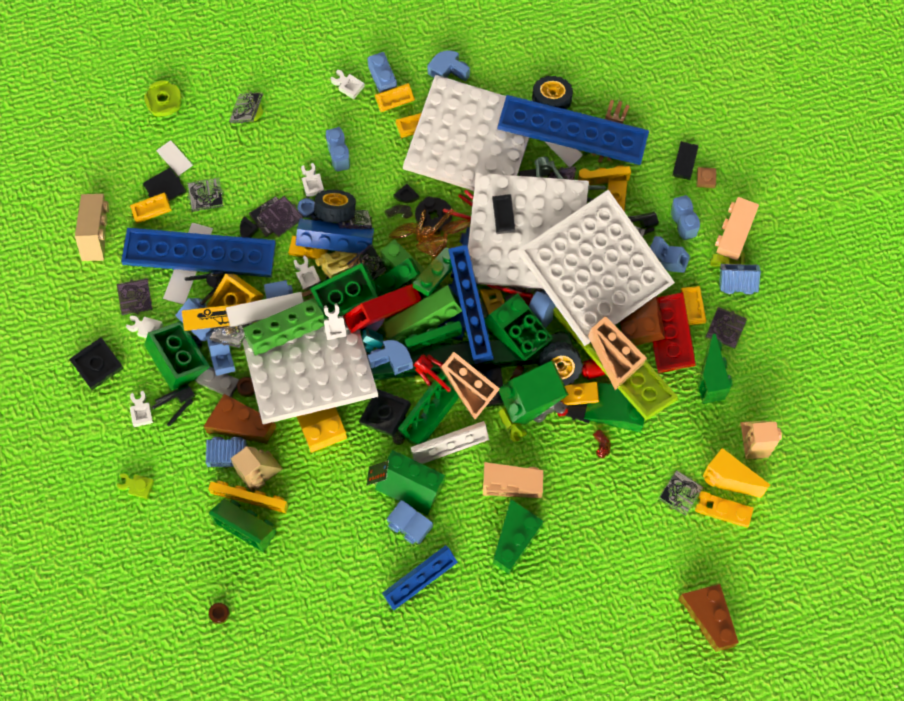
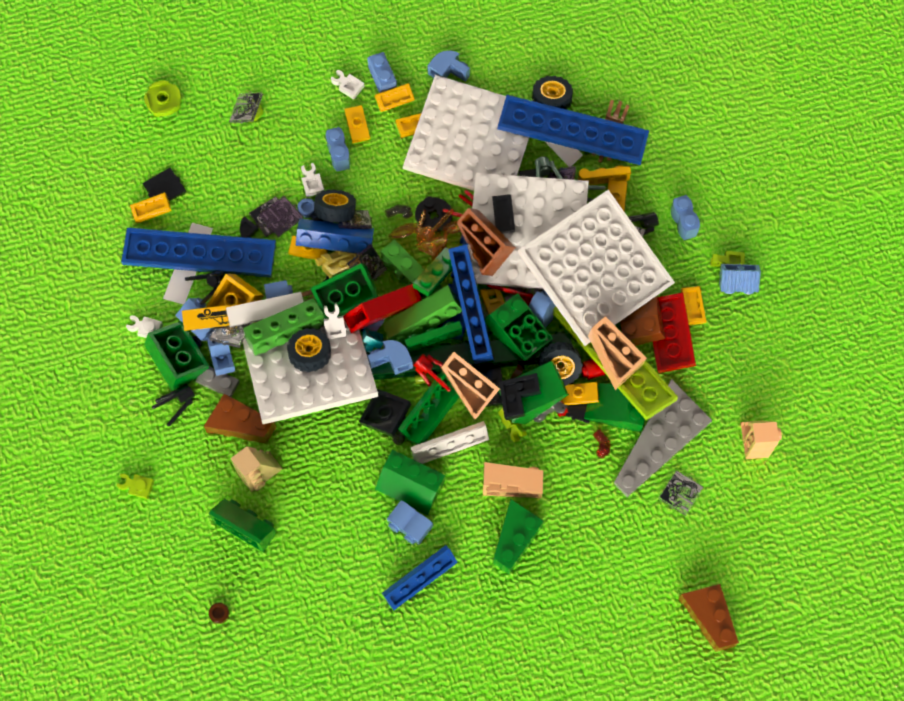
(91, 227): tan wedge -> none
(96, 363): black plate -> none
(134, 296): piece -> none
(141, 412): white plate -> none
(174, 158): white sticker -> none
(205, 194): piece -> none
(220, 451): medium blue brick -> none
(241, 494): yellow plate -> none
(245, 387): reddish brown tile -> none
(307, 276): white plate -> none
(309, 340): none -> black wheel
(322, 428): yellow slope -> none
(357, 124): none -> yellow plate
(377, 473): sticker -> none
(397, 277): green plate -> none
(406, 195): black tile -> none
(485, 240): none -> dark orange wedge
(514, 391): none -> black plate
(661, 440): none -> light grey wing
(671, 257): medium blue brick -> none
(685, 160): black tile -> none
(706, 177): medium nougat plate -> none
(714, 381): green slope -> none
(724, 509): yellow plate -> none
(727, 327): piece -> none
(732, 475): yellow slope -> none
(736, 228): light nougat wedge -> none

